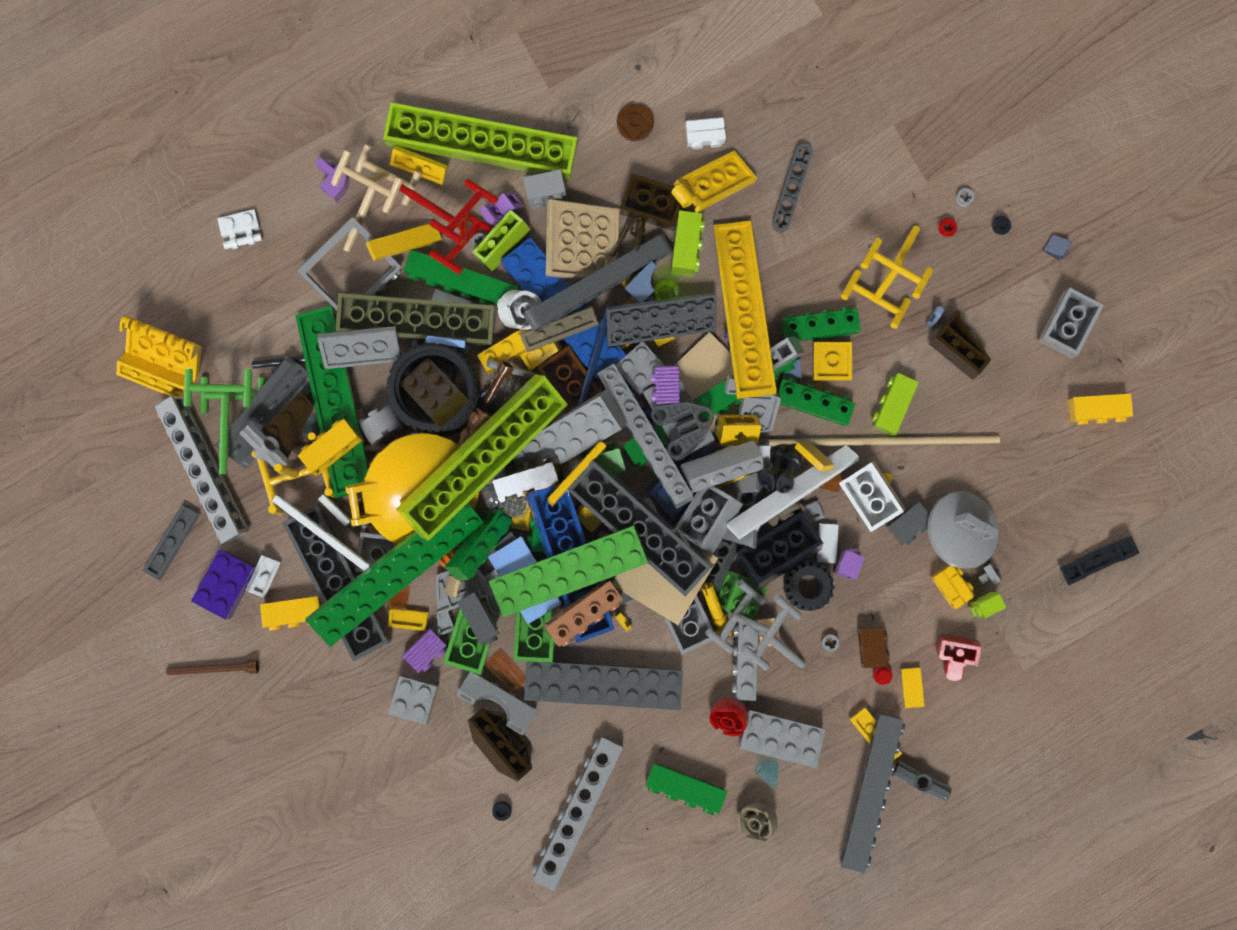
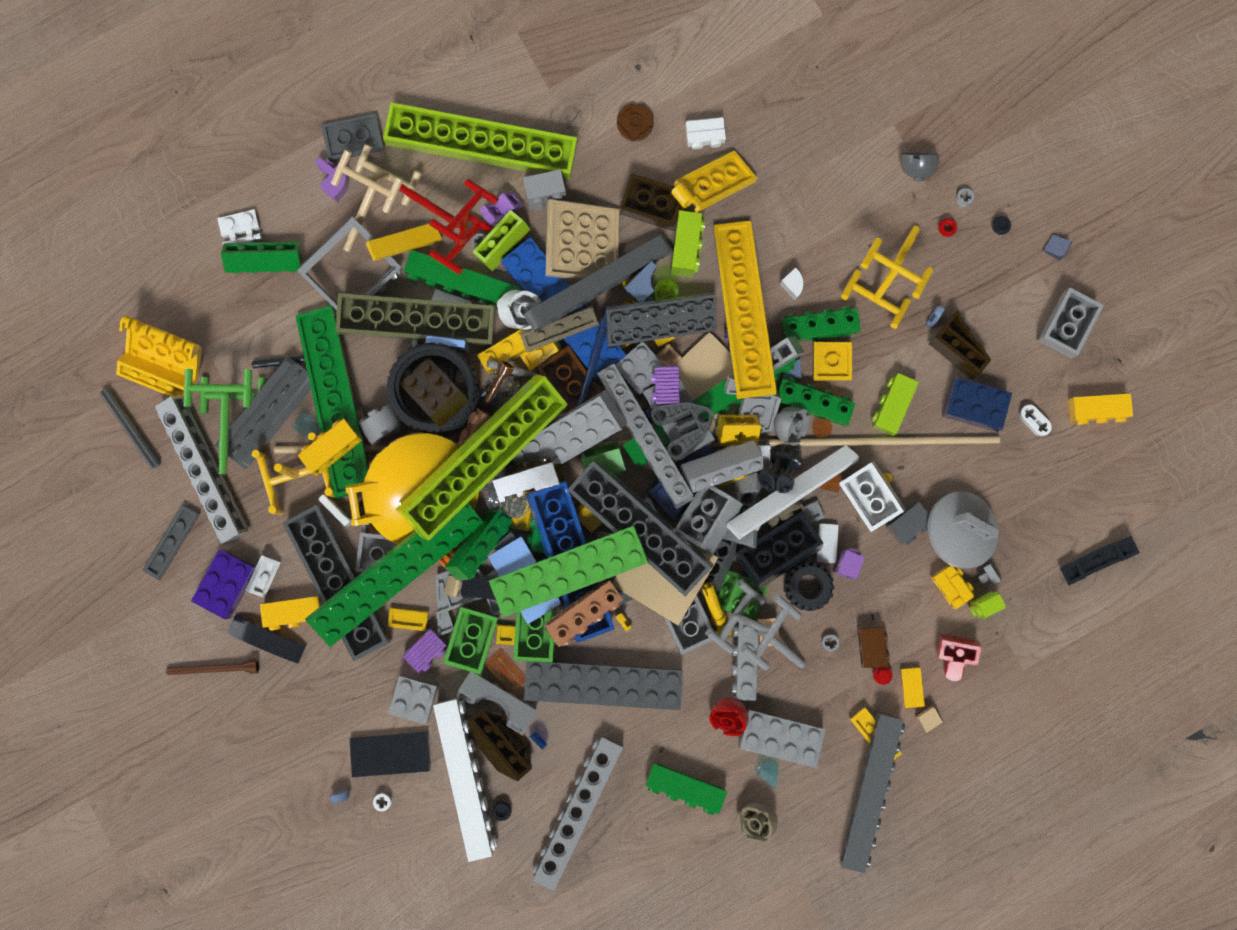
(129, 428): none -> dark grey axle
(261, 257): none -> green brick
(264, 447): light grey piece -> none
(266, 640): none -> black slope
(289, 423): dark brown wedge -> none
(321, 532): white tile -> none
(339, 796): none -> sand blue tile
(352, 135): none -> dark grey tile
(359, 347): light grey tile -> none
(377, 806): none -> white bush
(389, 754): none -> black tile
(399, 601): clear orange tile -> none
(412, 161): yellow plate -> none
(464, 779): none -> white brick
(477, 588): none -> black tile
(479, 618): dark grey window -> none
(505, 634): none -> yellow tile
(538, 740): none -> clear blue tile
(563, 488): yellow tile -> none
(636, 229): dark brown plant -> none
(668, 355): none -> light nougat slope
(791, 424): none -> light grey cylinder
(793, 283): none -> white brick
(794, 179): dark grey beam -> none
(814, 456): yellow tile -> none
(822, 428): none -> clear orange tile
(919, 165): none -> dark grey cylinder
(929, 719): none -> tan slope
(932, 786): dark grey piece -> none
(977, 404): none -> dark blue brick
(1038, 416): none -> white beam

